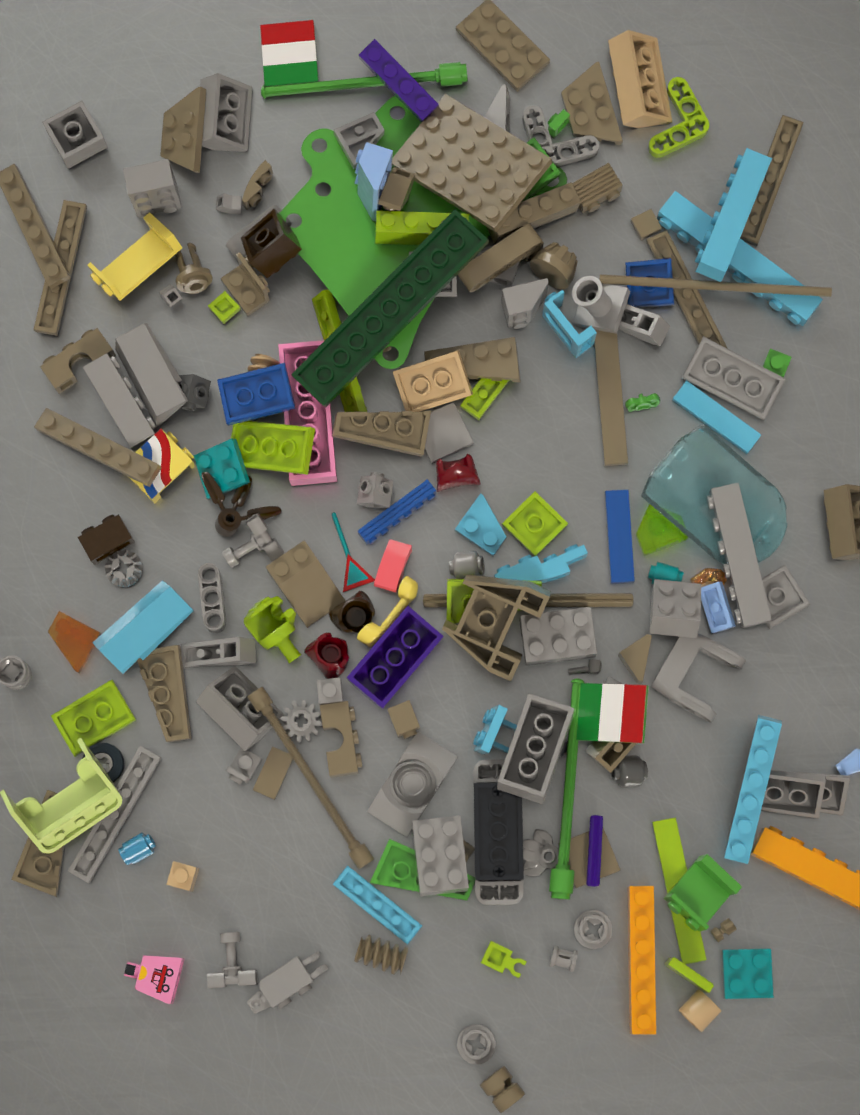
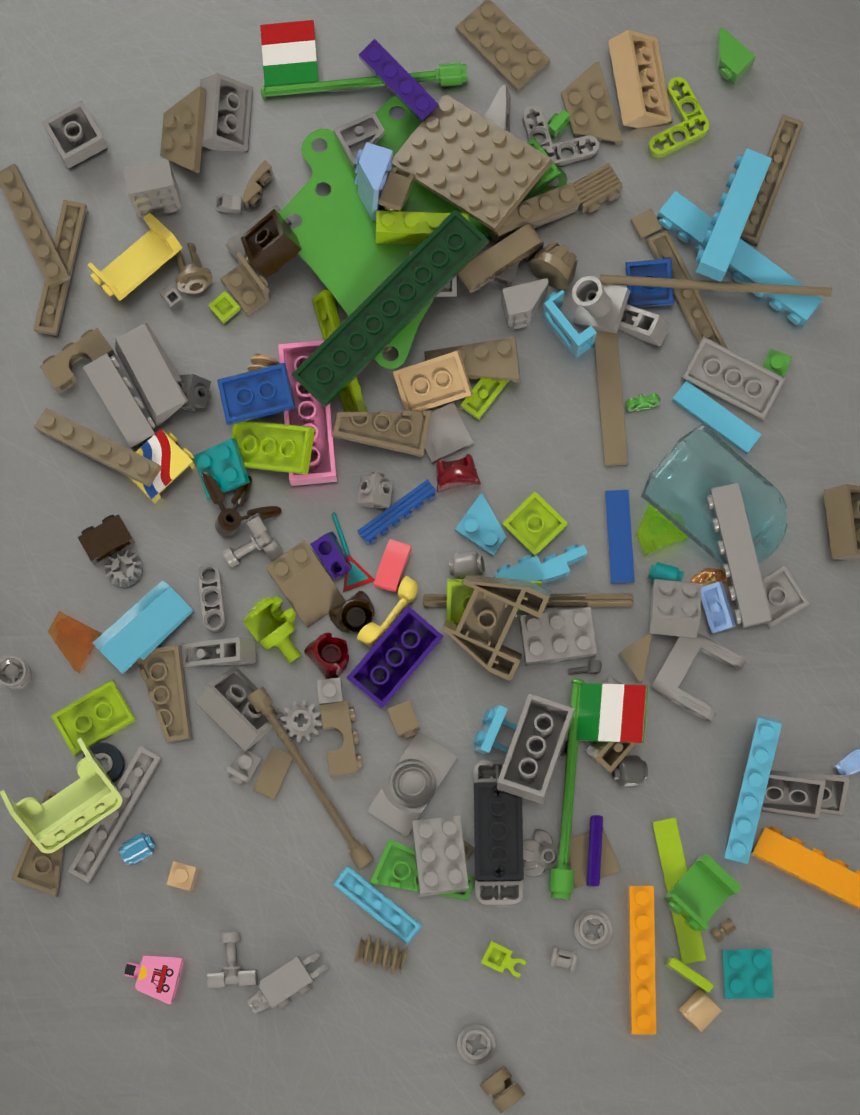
(331, 555): none -> dark purple leg
(732, 56): none -> bright green slope

